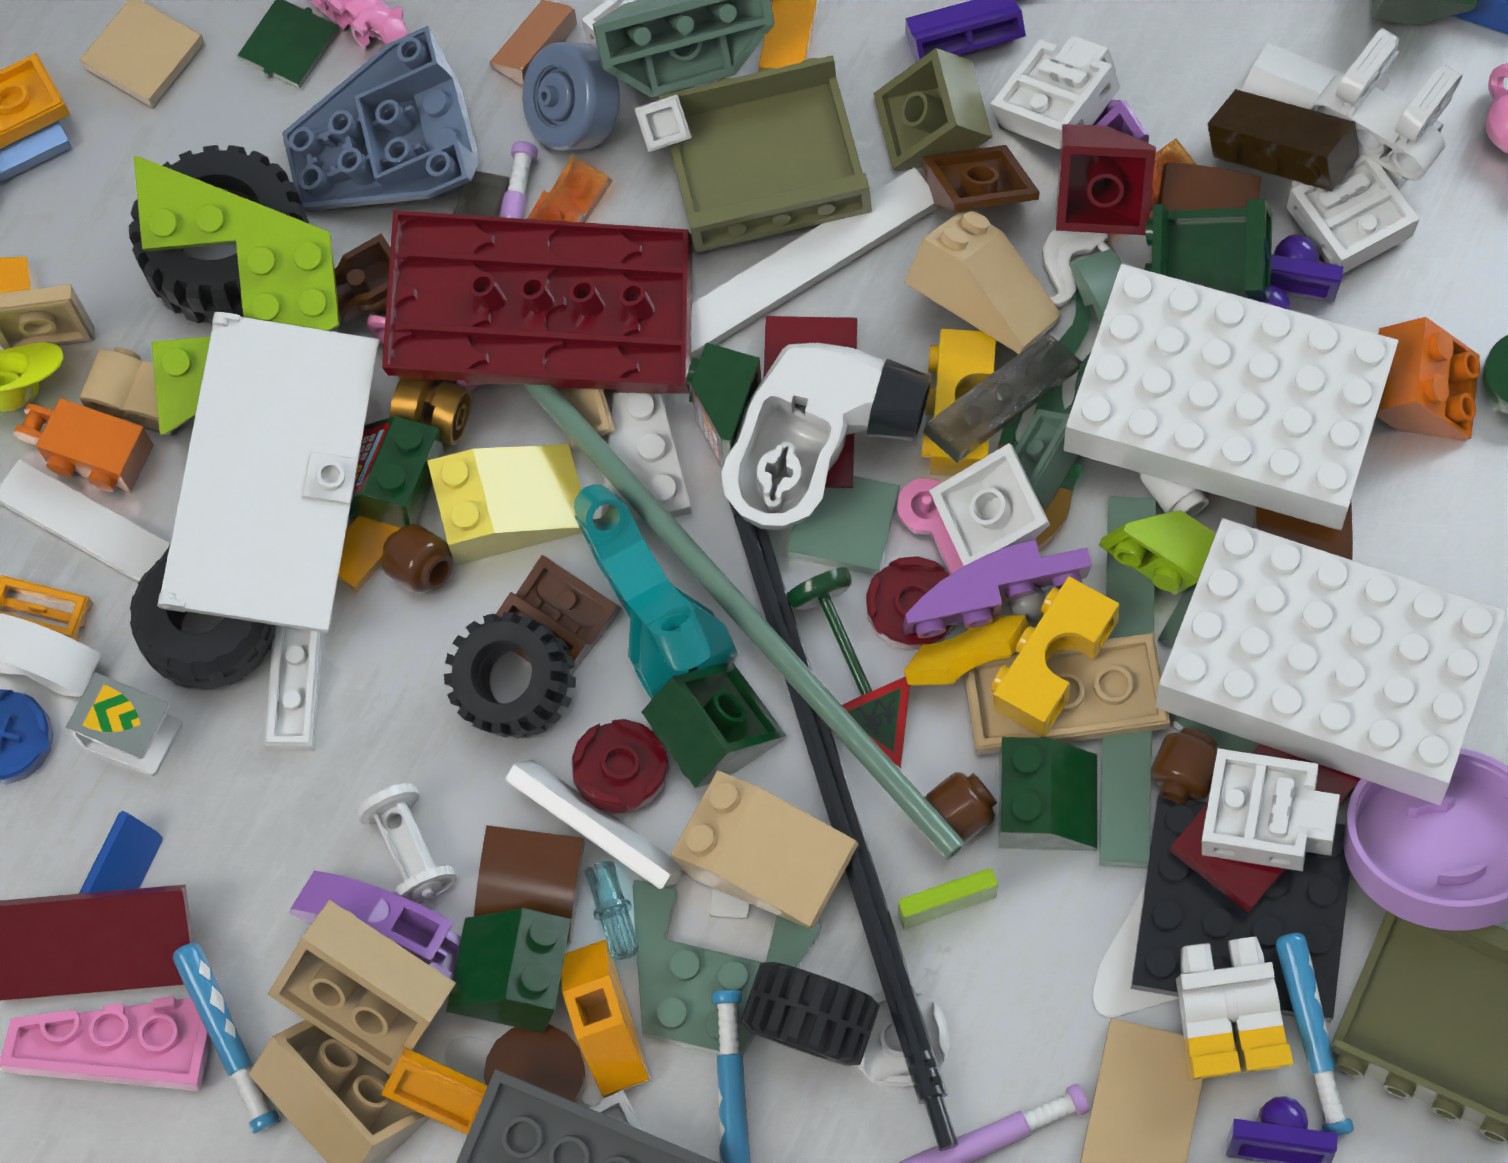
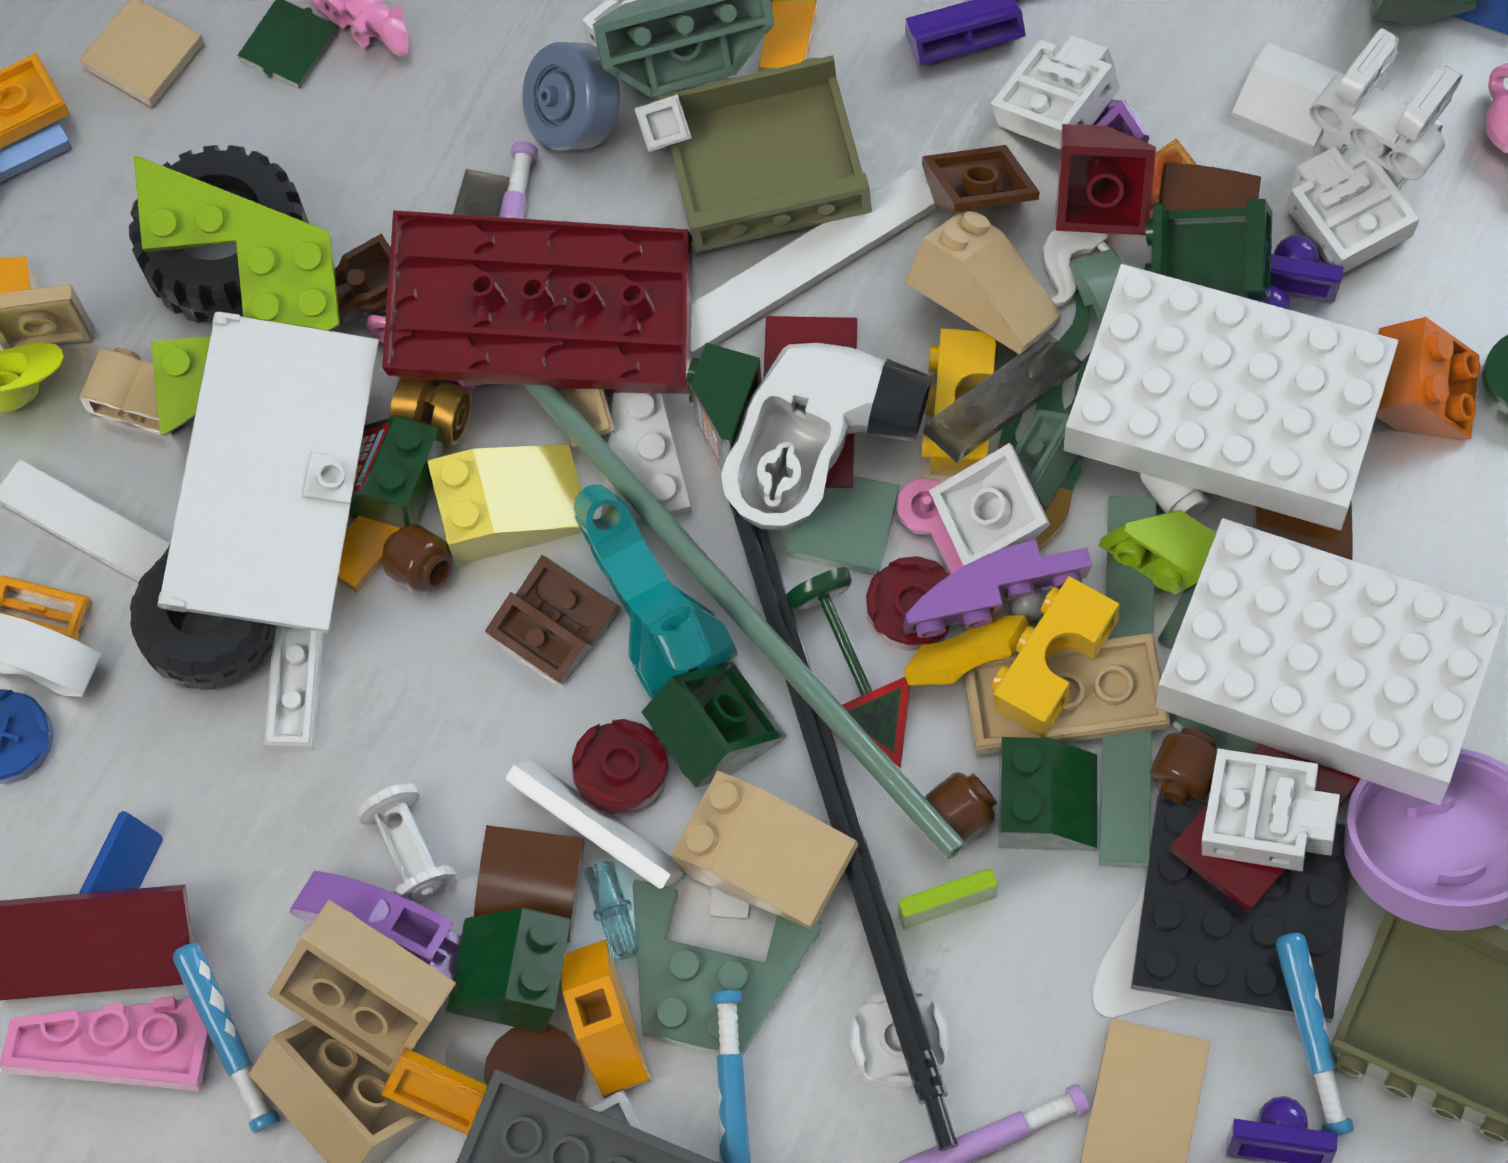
(87, 444): orange brick -> none
(124, 724): piece -> none
(385, 132): sand blue wedge -> none
(474, 664): black tyre -> none
(545, 25): nougat slope -> none
(573, 194): clear orange slope -> none
(810, 1013): black tyre -> none
(932, 110): olive slope -> none
(1235, 995): white hips -> none
(1283, 139): dark brown brick -> none

